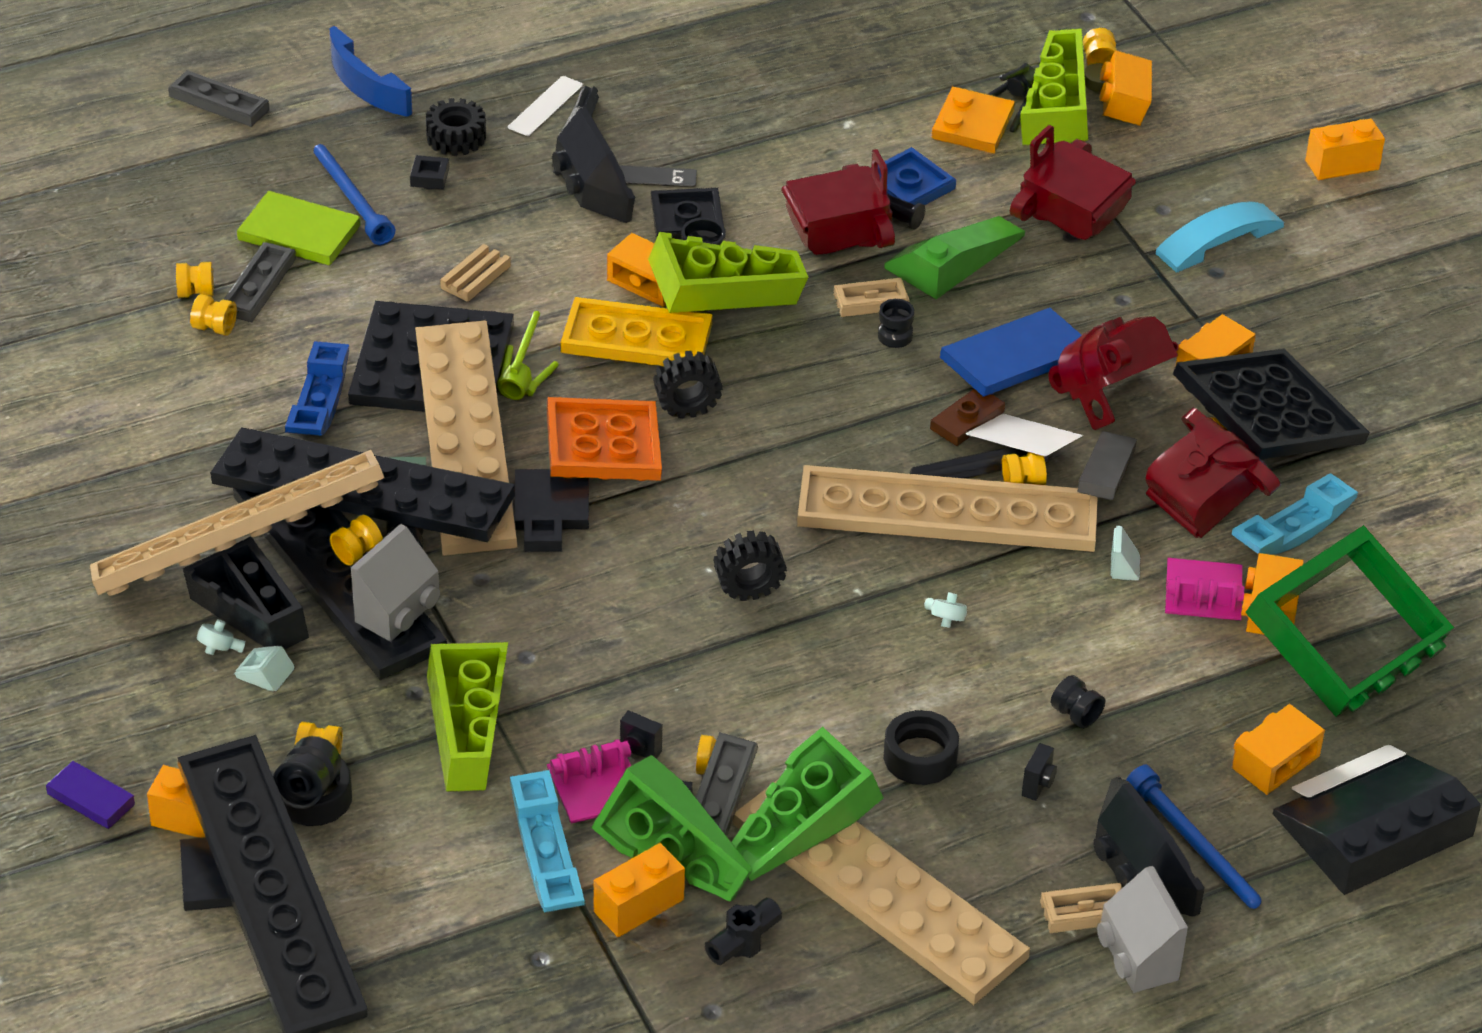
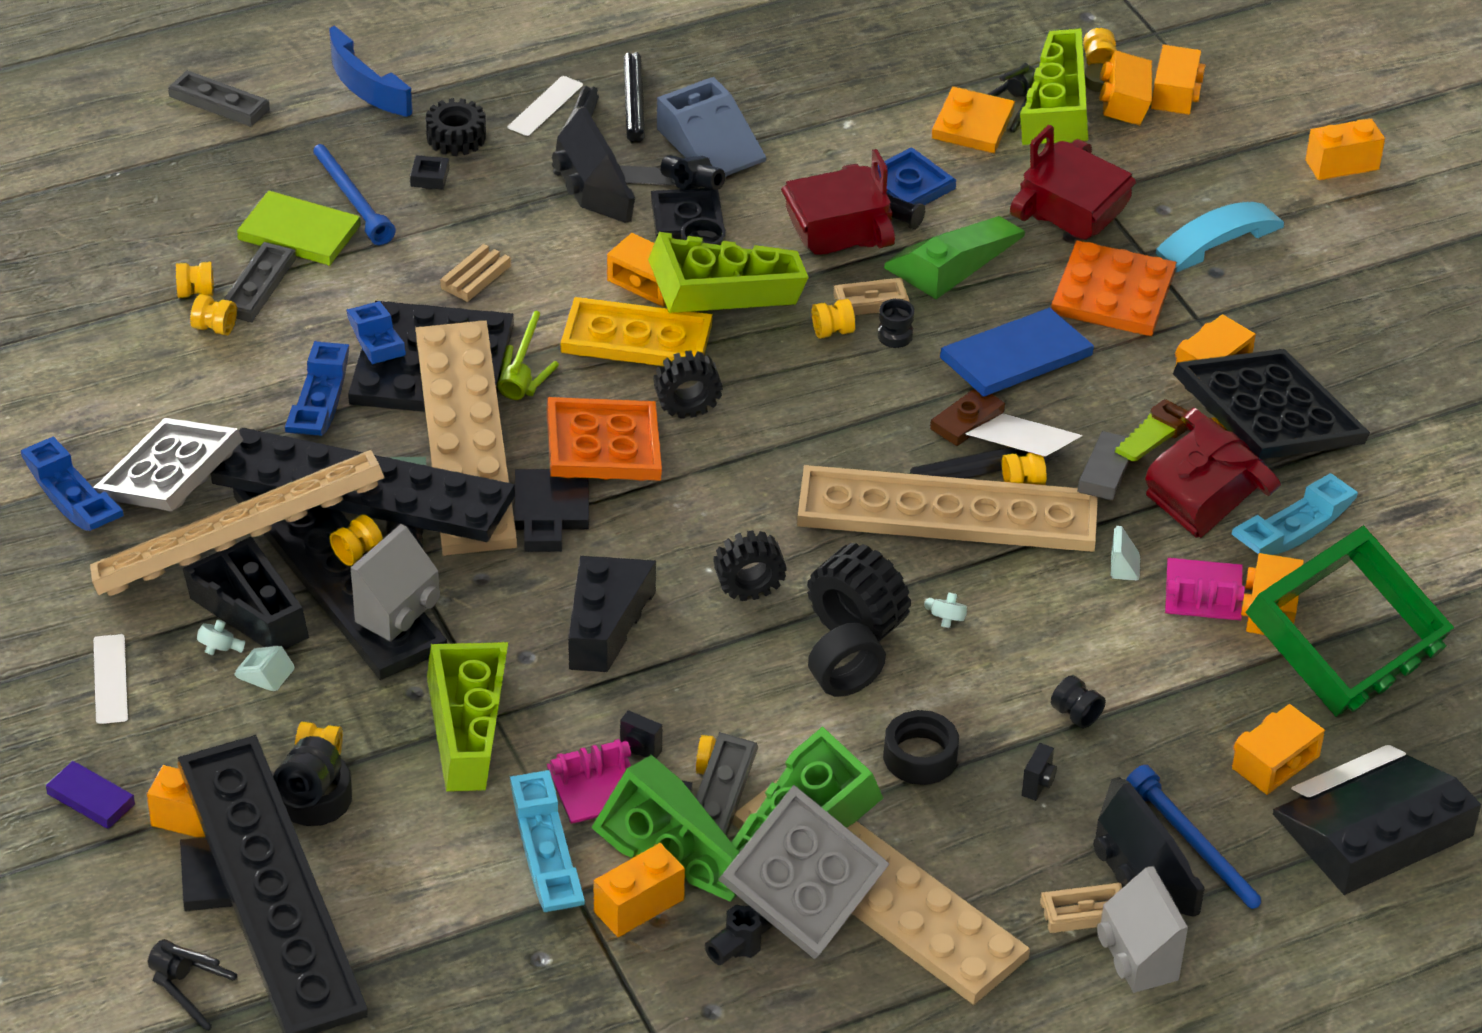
(67, 487): none -> blue slope
(110, 679): none -> white sticker
(169, 464): none -> light grey plate
(175, 962): none -> black plant
(375, 332): none -> blue slope
(605, 608): none -> black wedge
(634, 97): none -> black axle
(692, 172): none -> black axle
(708, 124): none -> sand blue slope
(804, 872): none -> light grey plate
(830, 319): none -> yellow wheel
(838, 645): none -> black tyre
(859, 588): none -> black tyre
(1107, 356): dark red piece -> none
(1114, 288): none -> orange plate
(1160, 425): none -> lime piece
(1178, 79): none -> light orange brick

